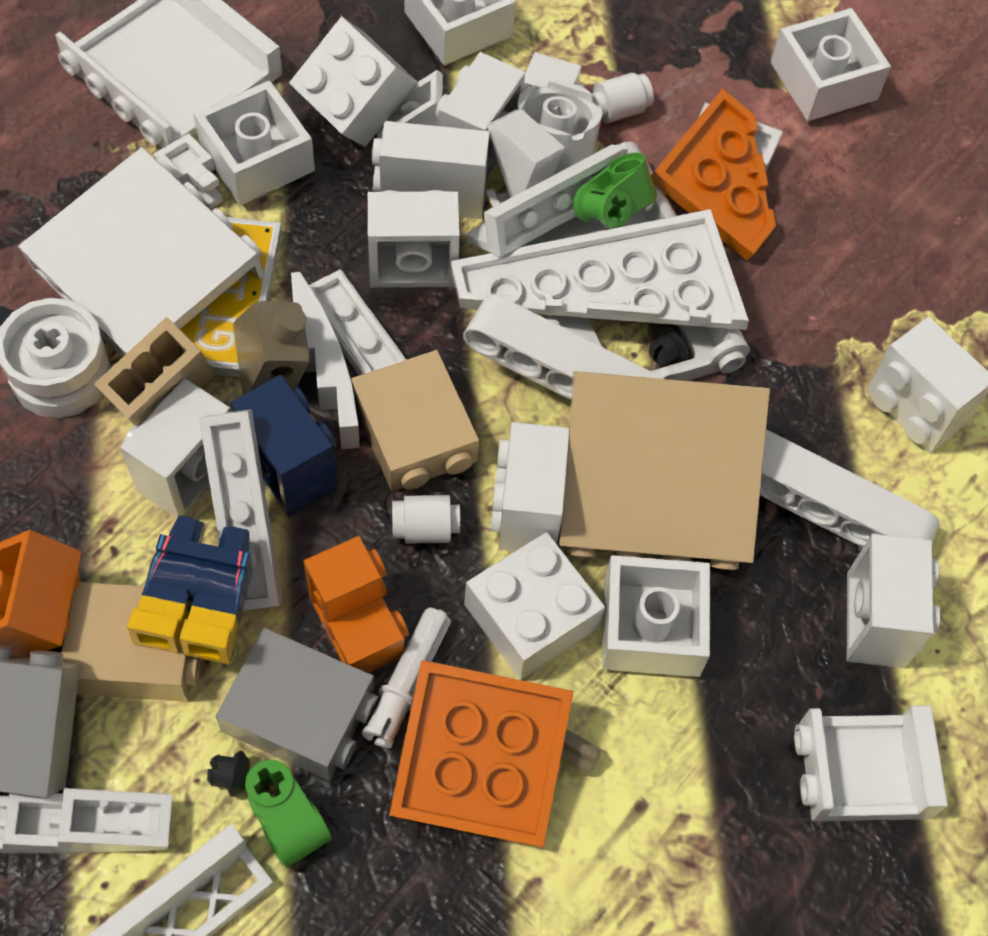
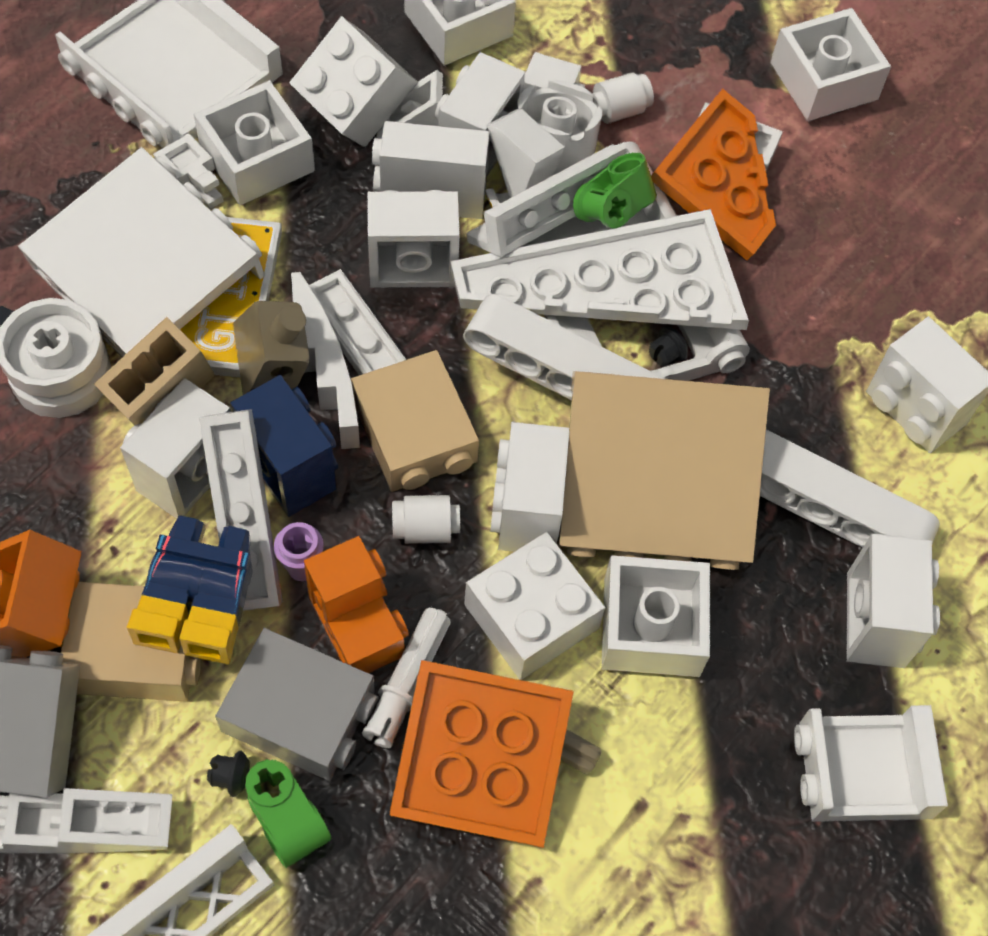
(295, 544): none -> lavender cone

